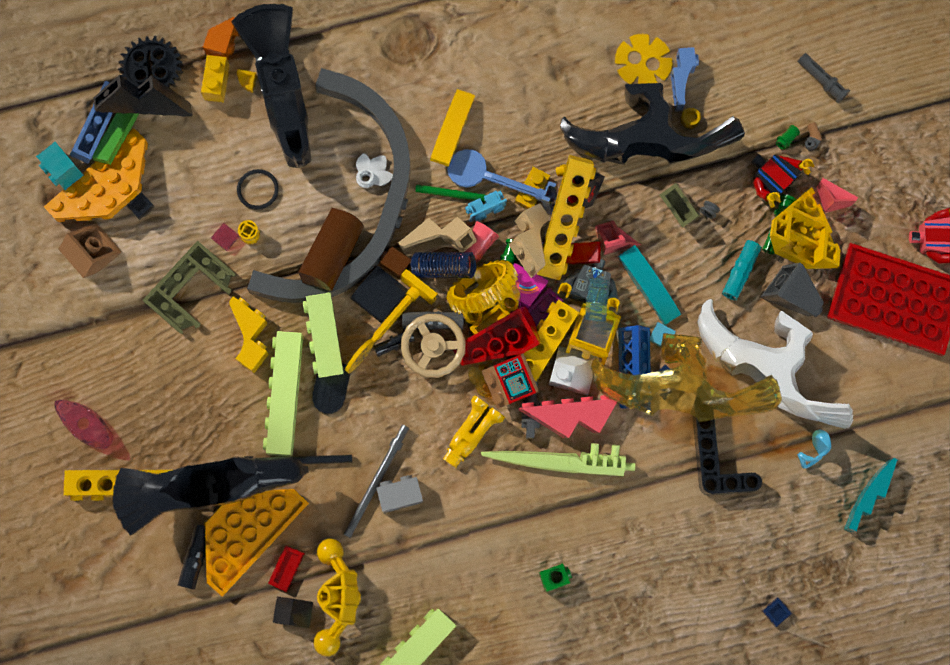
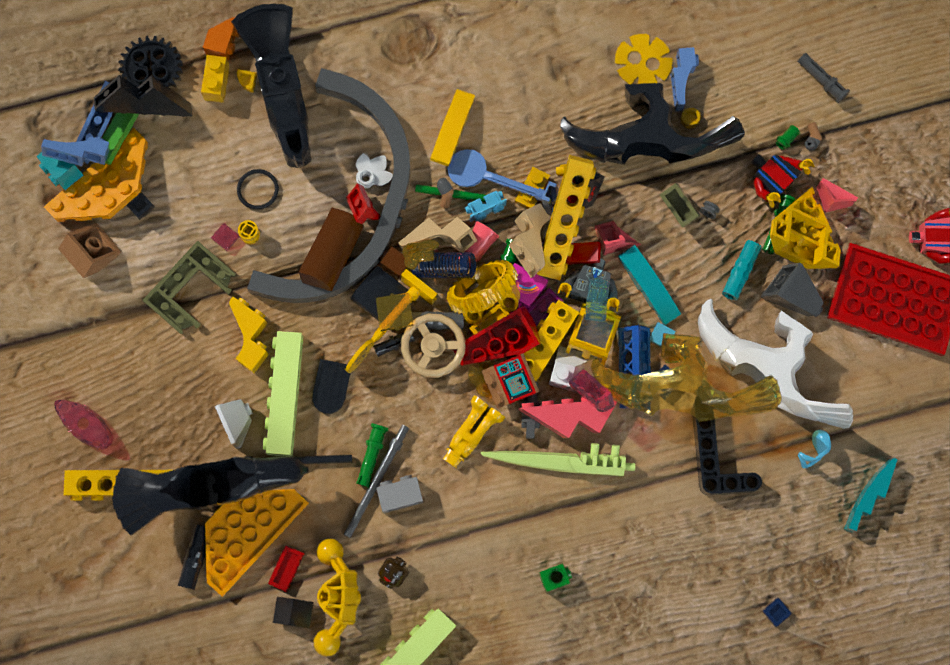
(93, 150): none -> medium blue slope
(236, 420): none -> white slope
(324, 335): yellowish green brick -> none
(361, 205): none -> red tile
(373, 445): none -> green pin
(393, 572): none -> dark brown head
(394, 312): none -> clear yellow piece
(418, 253): none -> clear yellow plate
(446, 191): none -> arm
(592, 391): none -> clear pink brick

